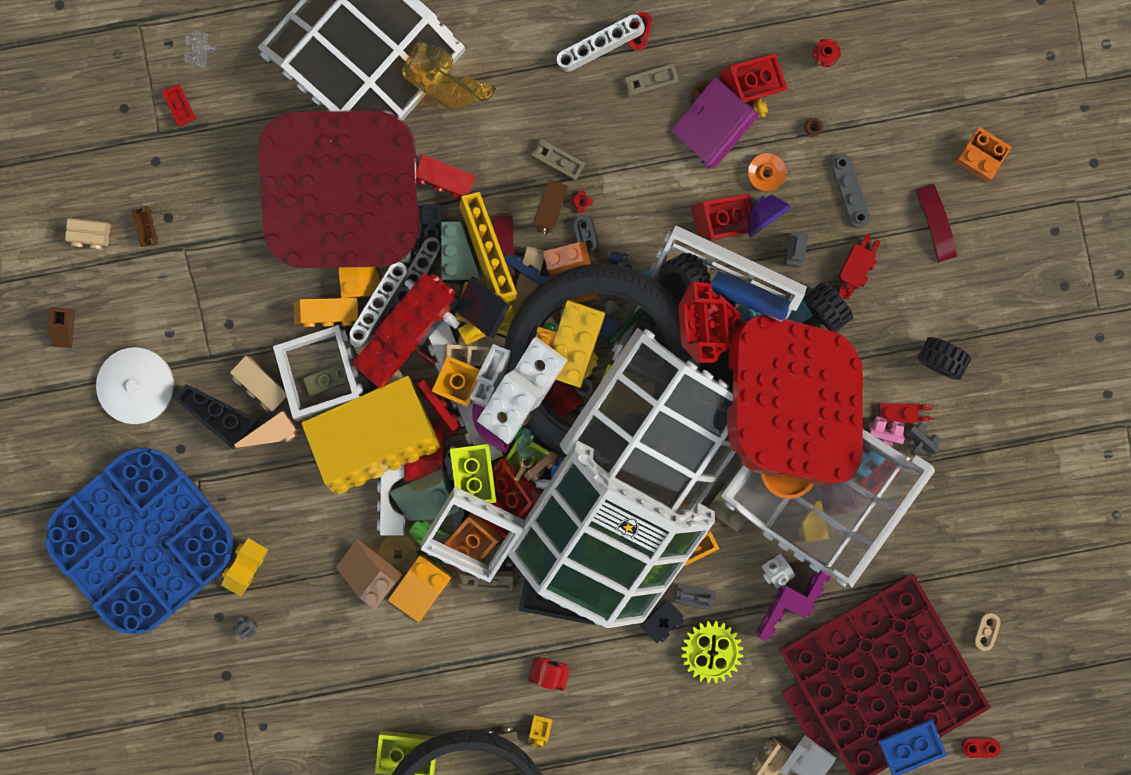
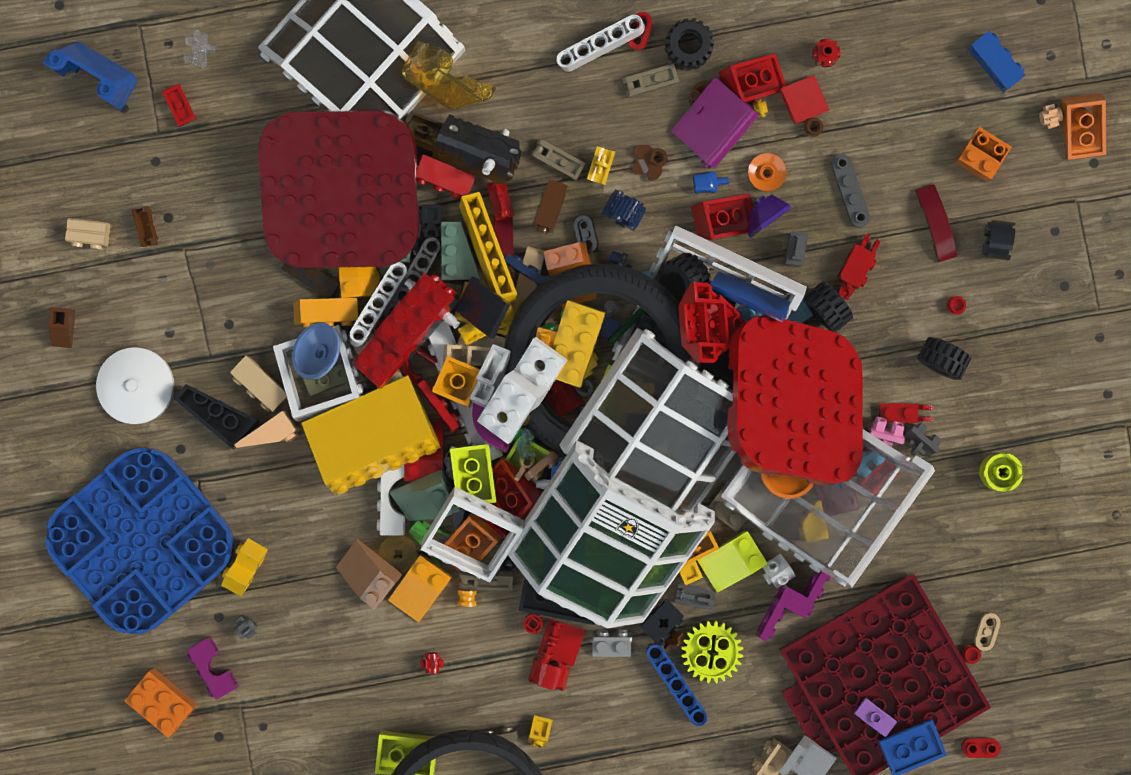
(115, 81): none -> blue windscreen
(161, 702): none -> orange brick
(218, 683): none -> magenta arch
(314, 279): none -> dark brown tile
(316, 351): none -> medium blue dish
(406, 371): none -> red arm
(432, 662): none -> red gear
(466, 598): none -> light orange wheel
(468, 146): none -> piece
(500, 201): none -> red hinge
(535, 621): none -> red wheel
(561, 642): none -> red hinge
(581, 206): red plate -> none
(601, 165): none -> yellow hips
(611, 644): none -> light grey bracket
(624, 210): none -> dark blue brick
(646, 163): none -> reddish brown plate
(673, 640): none -> reddish brown plate
(681, 692): none -> blue beam
(690, 573): none -> yellow plate
(693, 28): none -> black tyre
(708, 182): none -> blue piece
(732, 561): none -> neon yellow slope
(804, 99): none -> red tile
(875, 717): none -> medium lavender plate
(956, 305): none -> red plate
(971, 654): none -> red plate
(996, 61): none -> blue brick
(999, 239): none -> black brick
(1011, 472): none -> neon yellow brick
(1051, 116): none -> light nougat gear
(1084, 125): none -> orange slope

